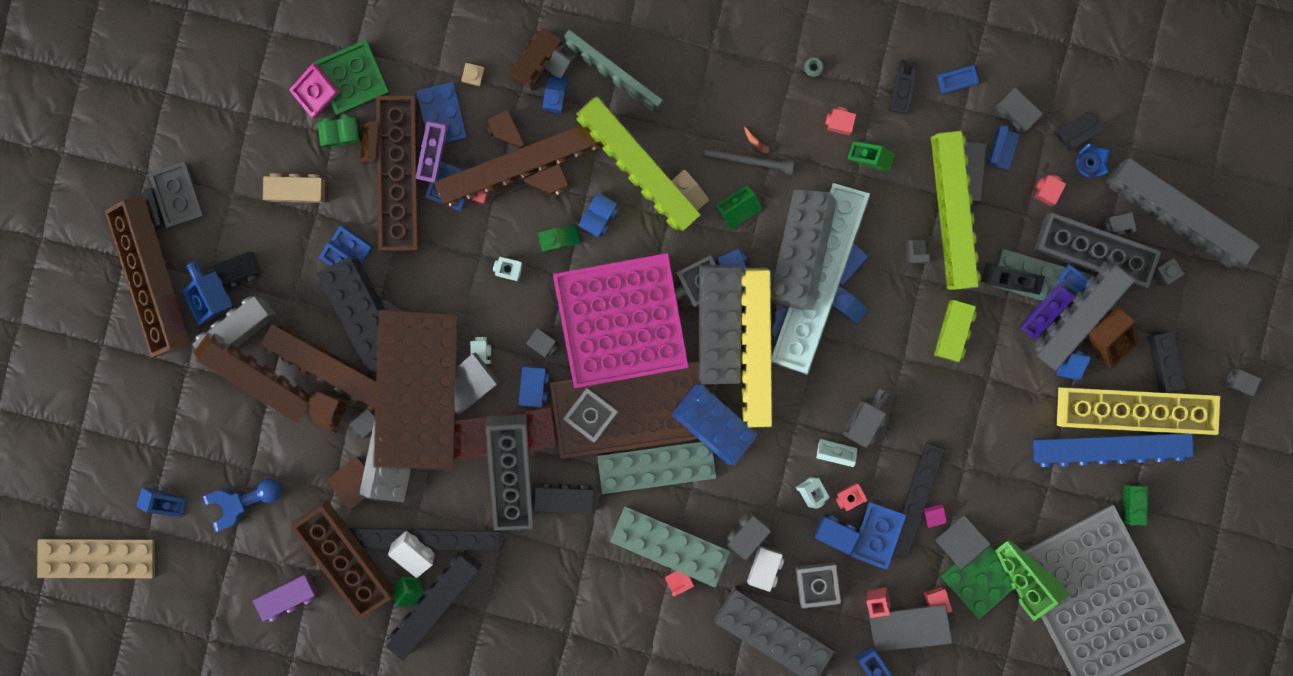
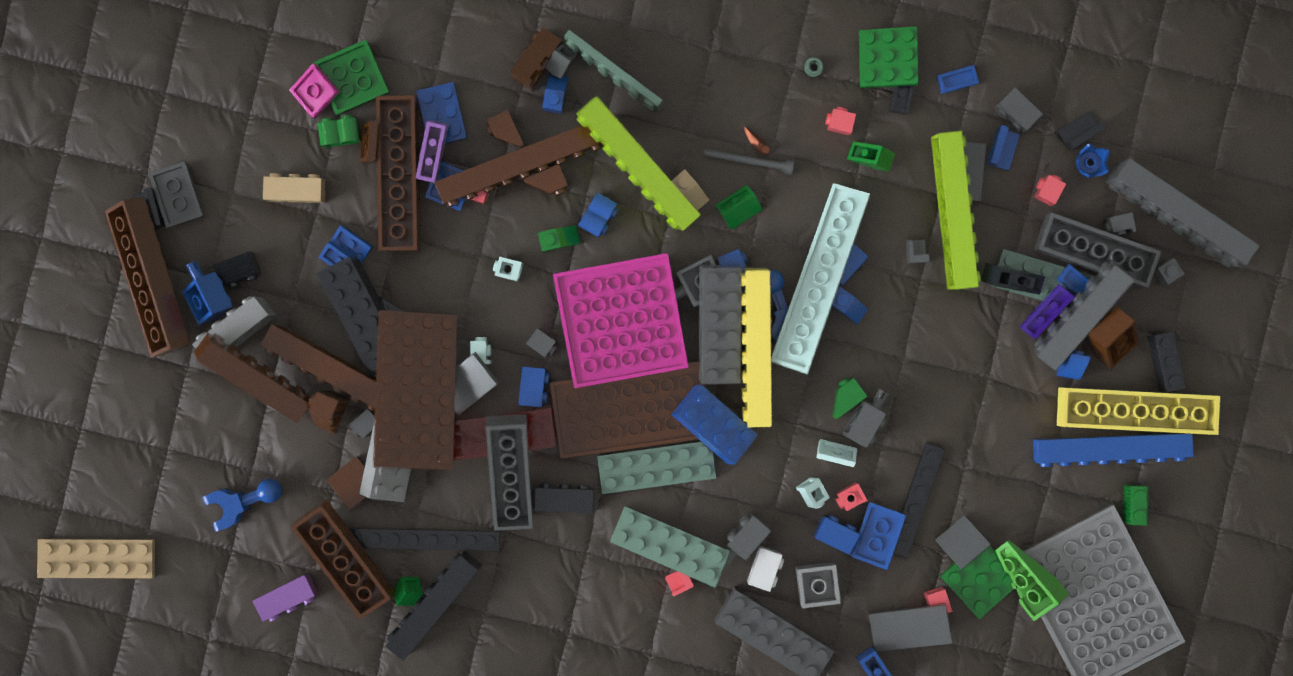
(161, 503): blue slope -> none
(411, 554): white brick -> none
(473, 74): tan plate -> none
(590, 415): light grey brick -> none
(803, 249): dark grey brick -> none
(847, 396): none -> green slope
(878, 602): coral brick -> none
(888, 57): none -> green plate
(935, 515): dark pink tile -> none
(955, 331): lime brick -> none
(1242, 382): dark grey brick -> none

